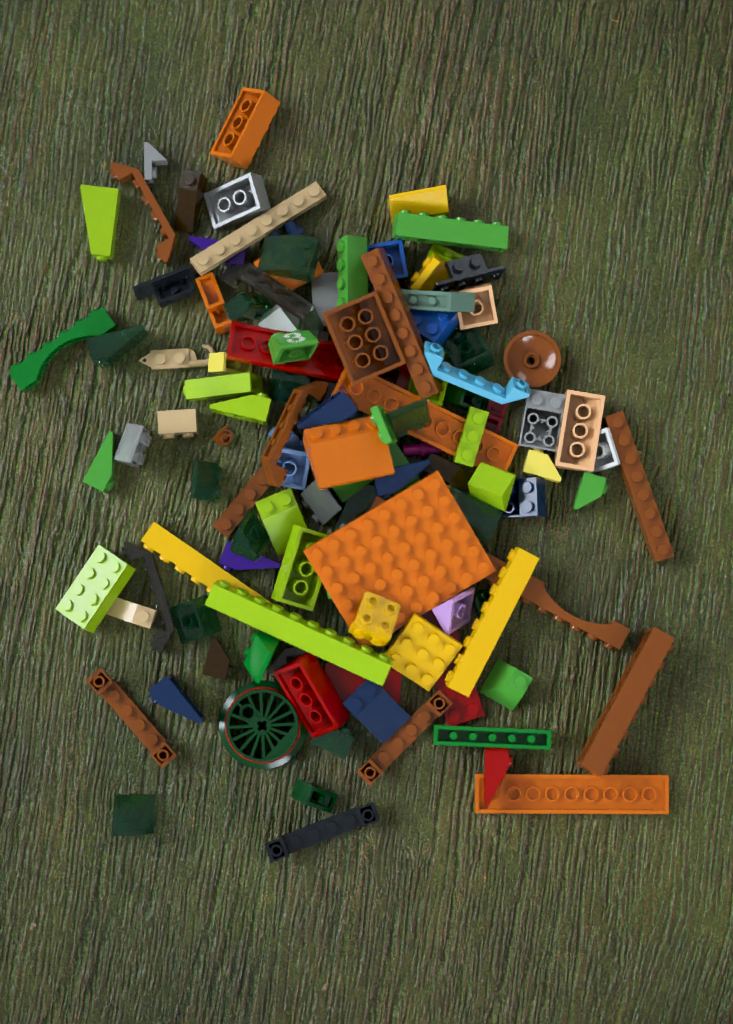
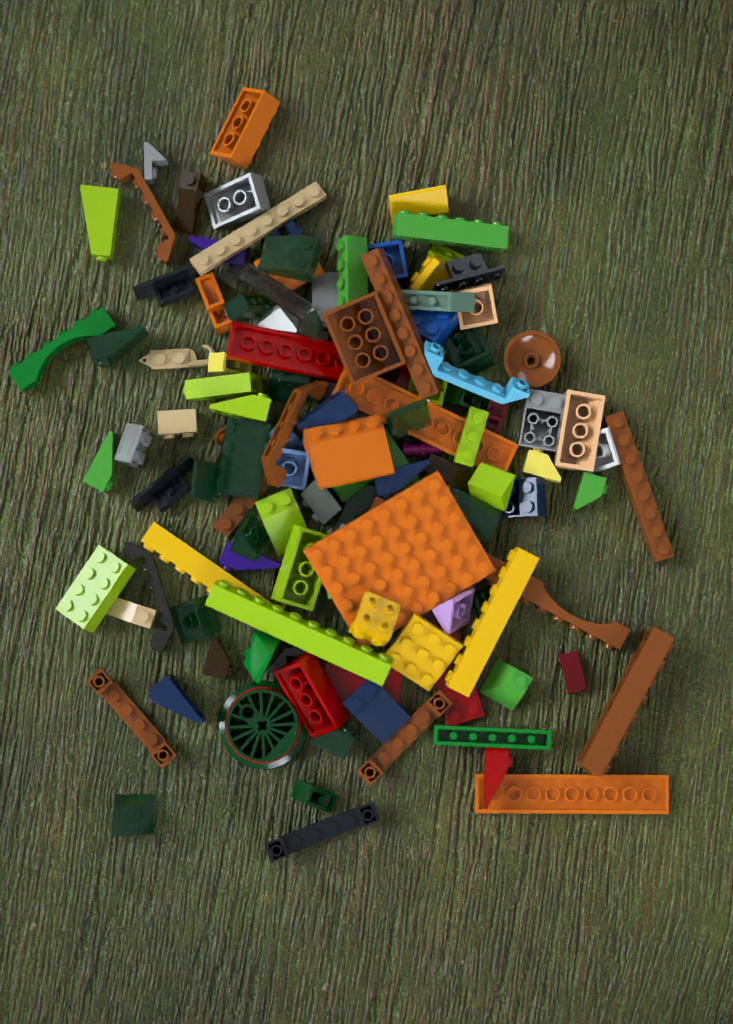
(167, 488): none -> black bracket
(240, 458): none -> clear green slope
(292, 346): bright green slope -> none
(380, 418): bright green plate -> none
(572, 673): none -> dark red slope

